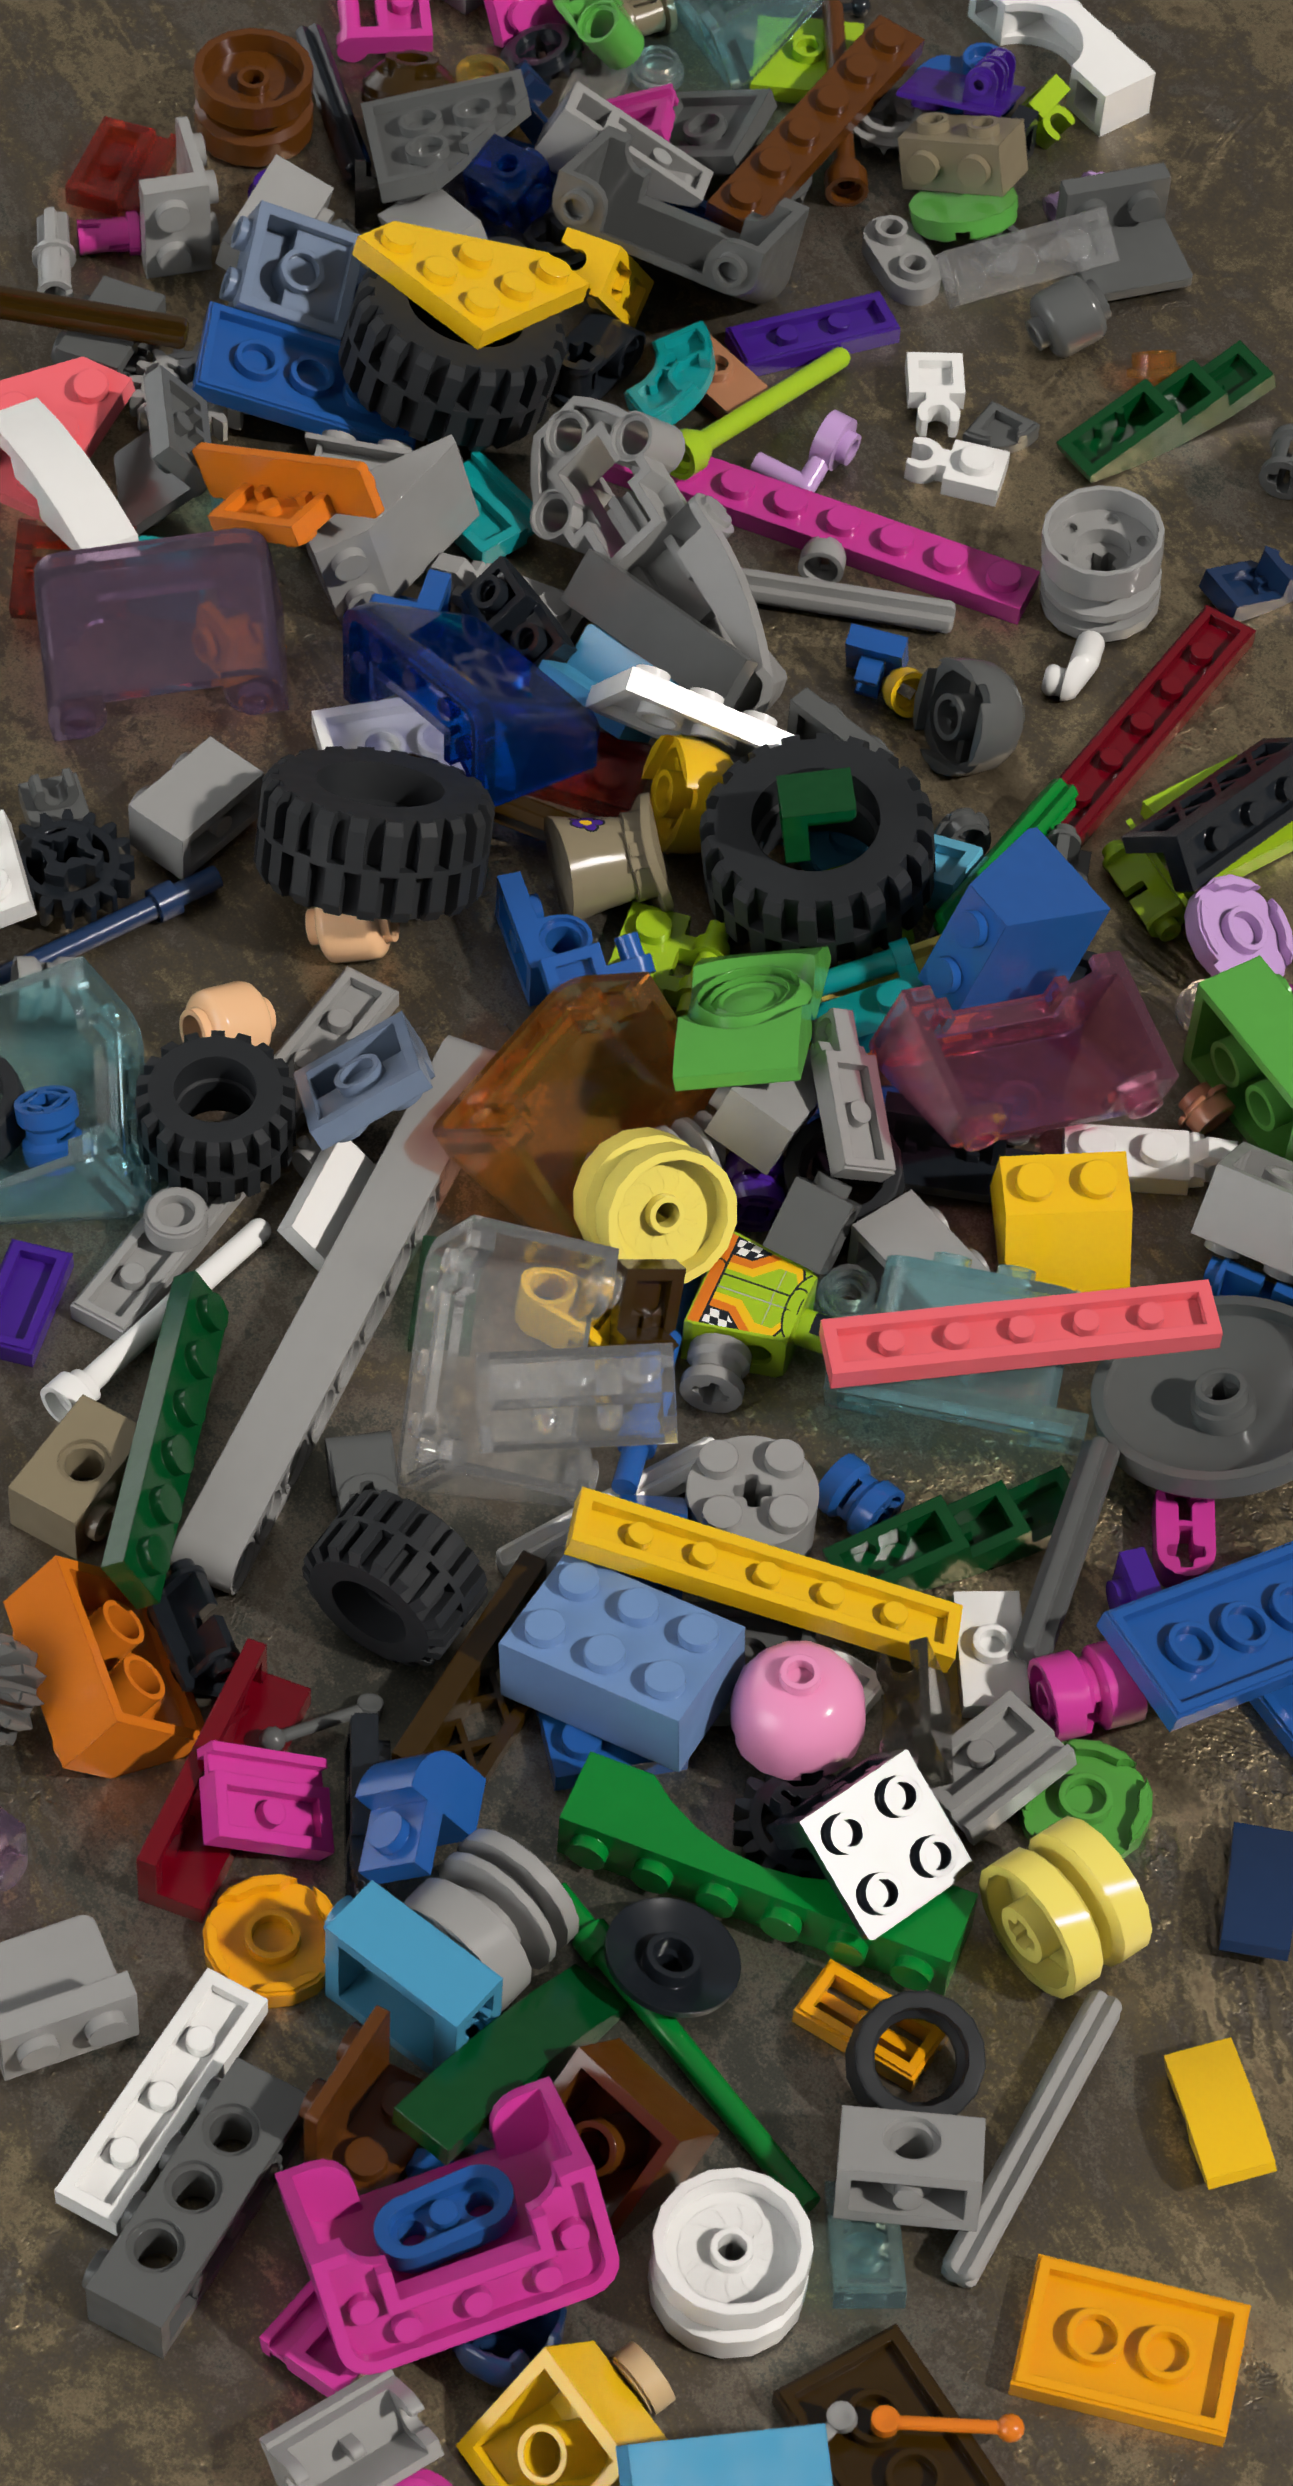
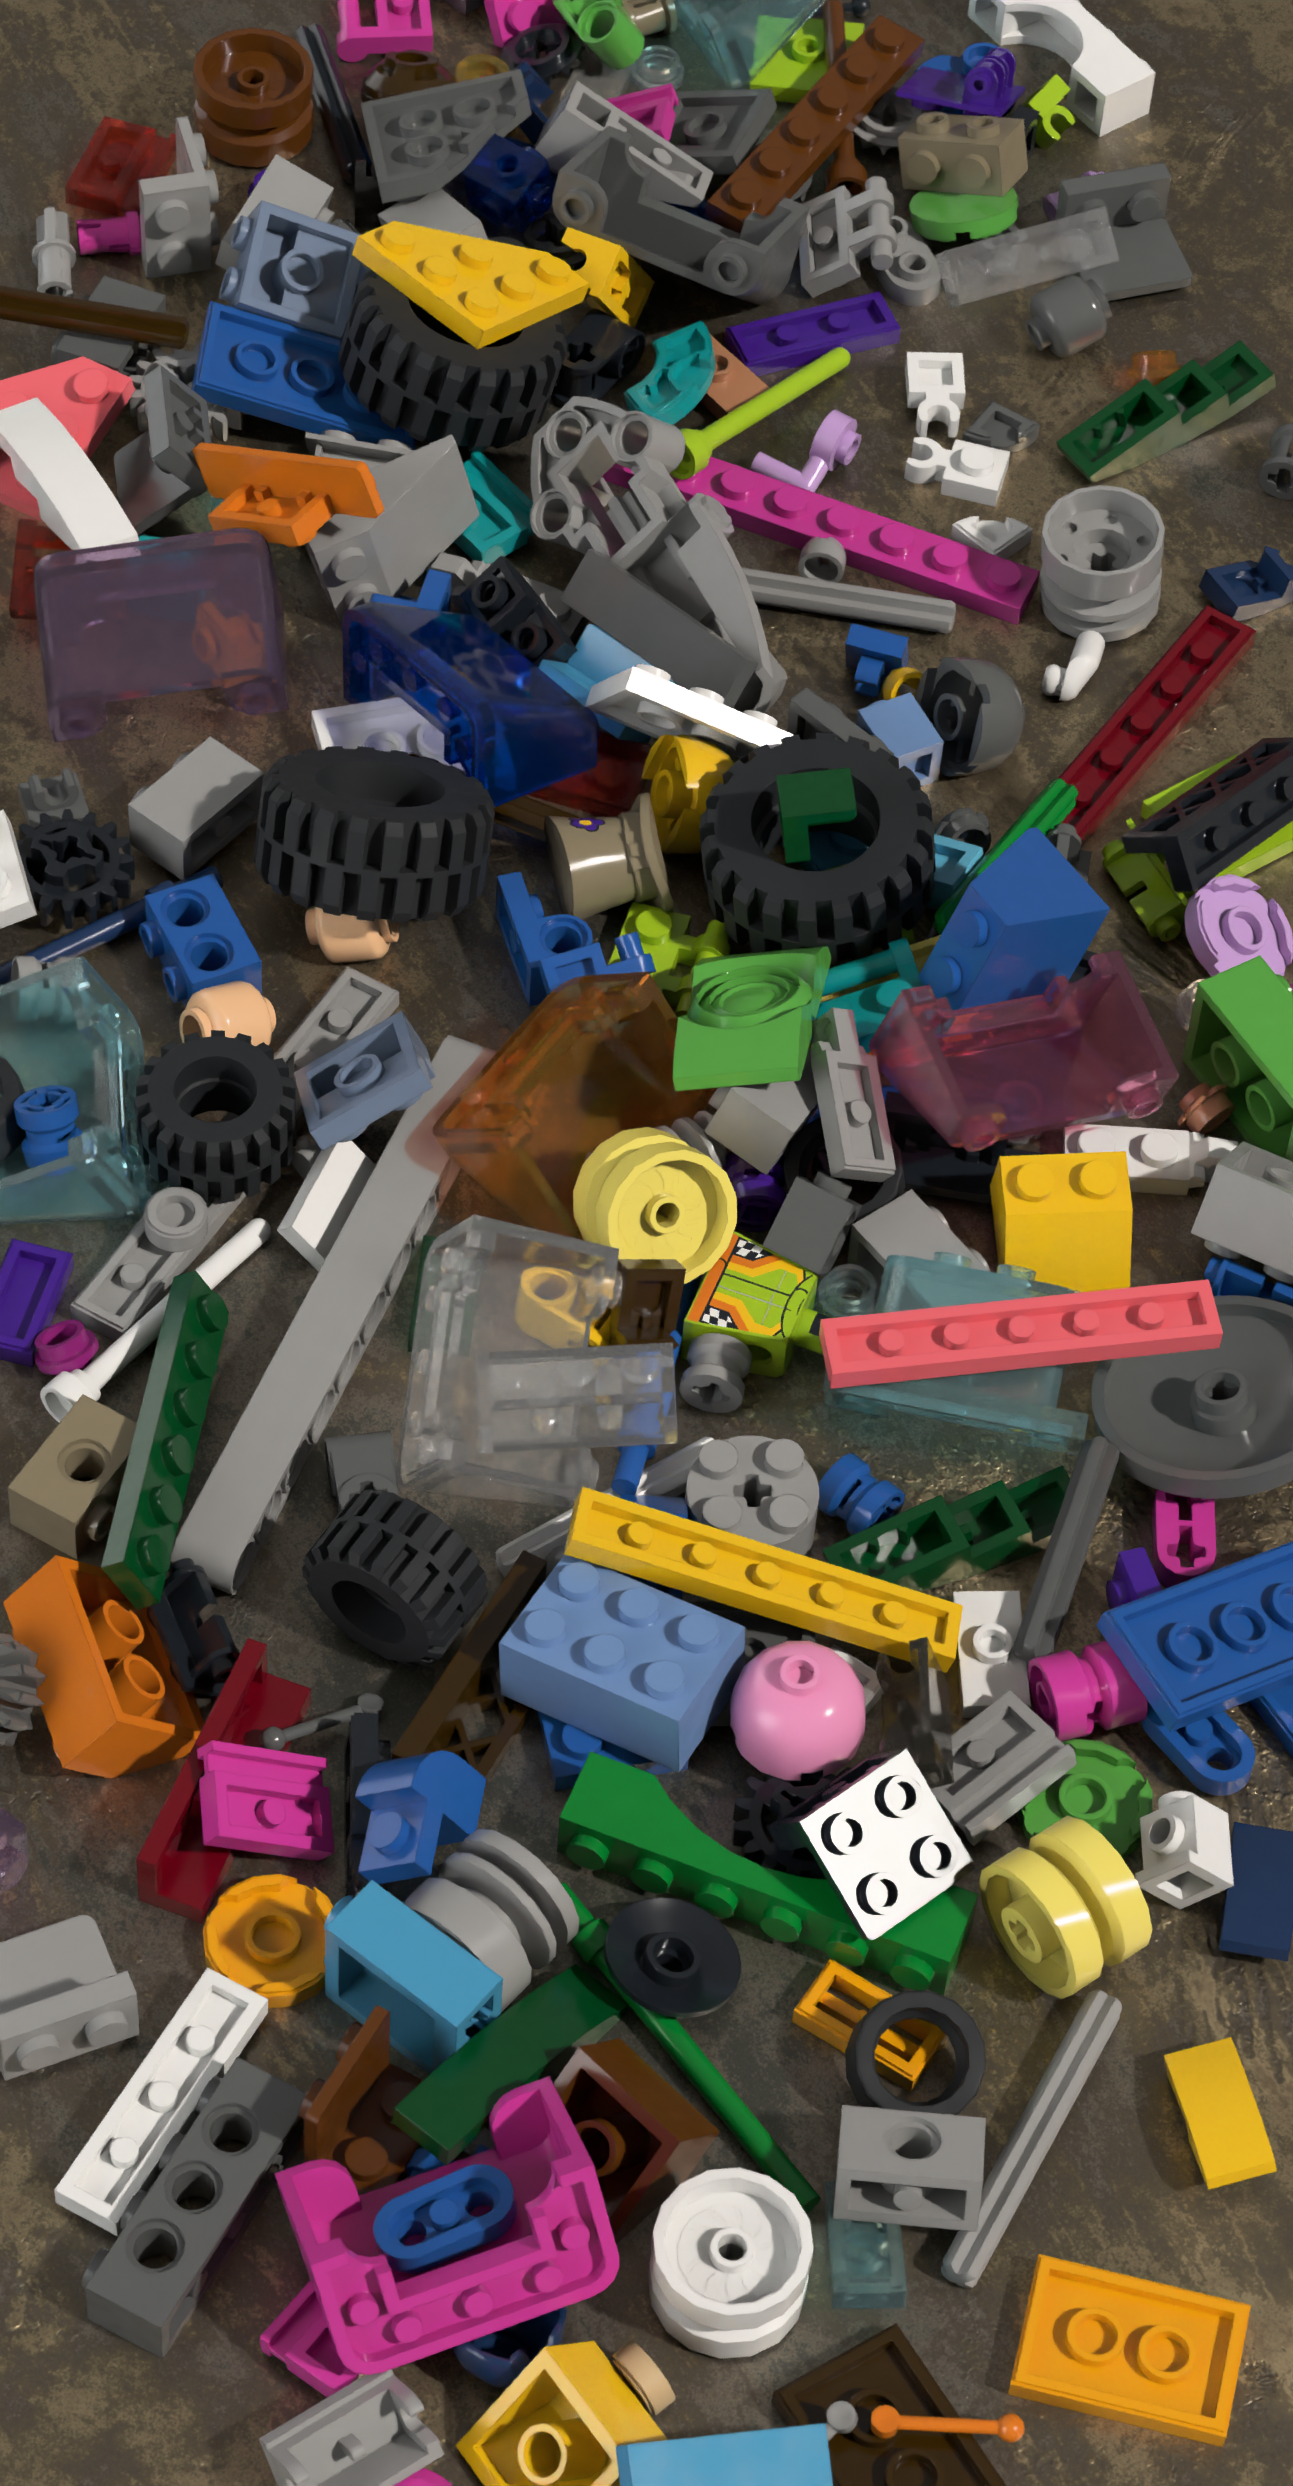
(65, 1347): none -> magenta plate
(198, 939): none -> blue brick
(830, 238): none -> light grey plate
(906, 733): none -> medium blue brick
(992, 536): none -> white tile
(1185, 1850): none -> white brick
(1203, 1742): none -> blue plate

